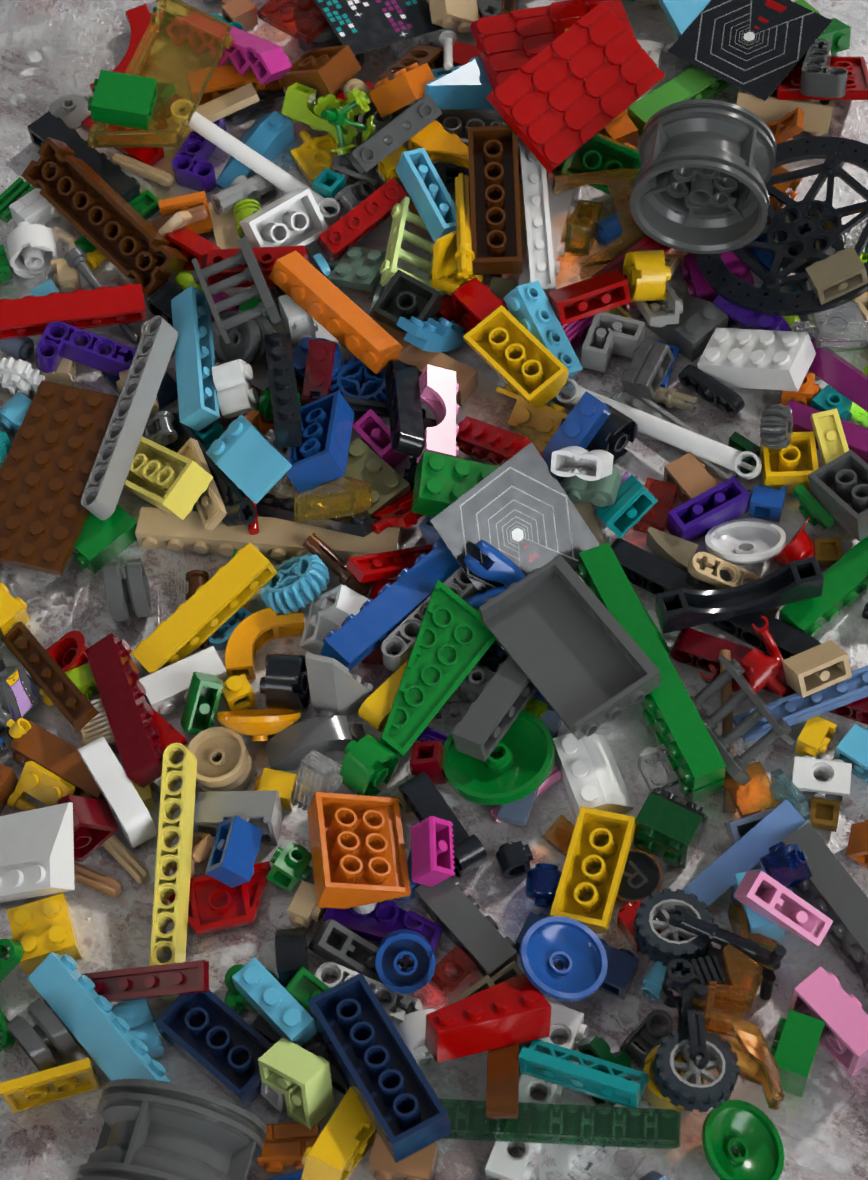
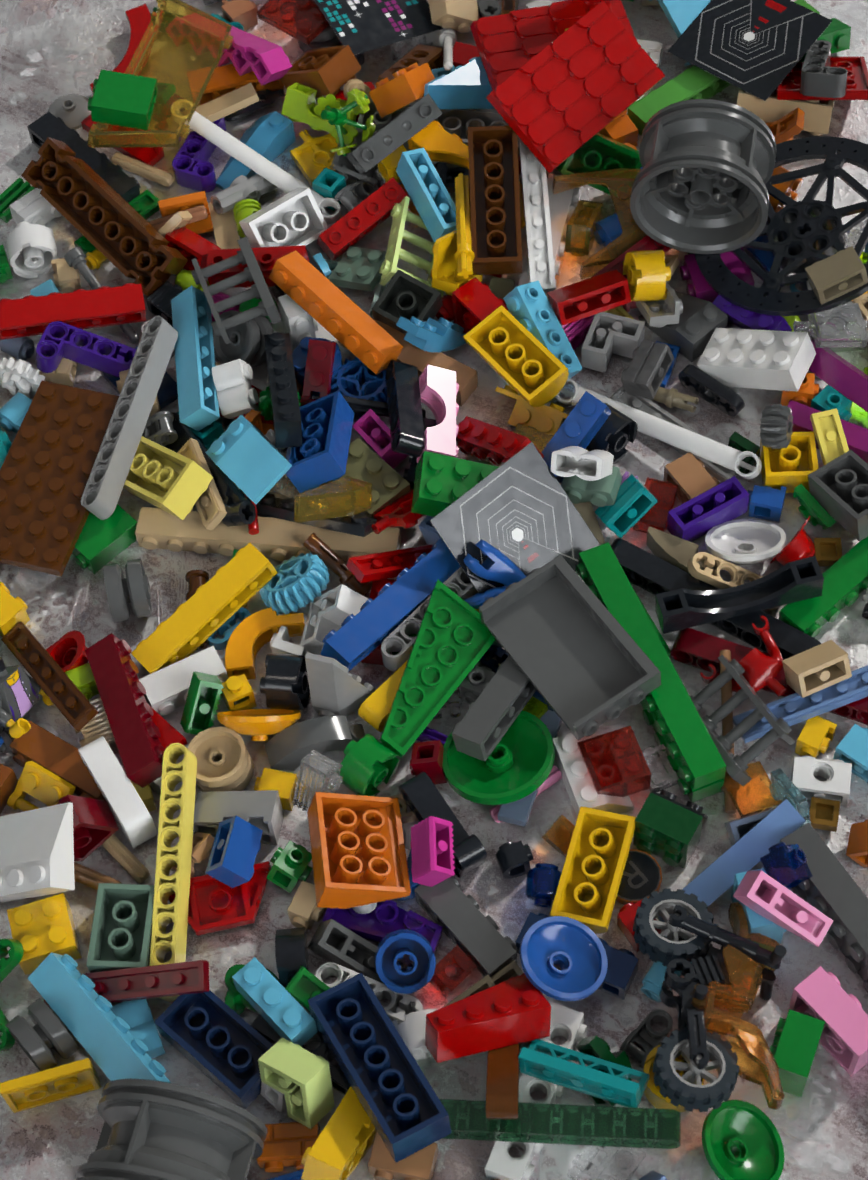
(121, 927): none -> sand green brick
(281, 645): none -> white bracket
(616, 763): none -> clear red slope

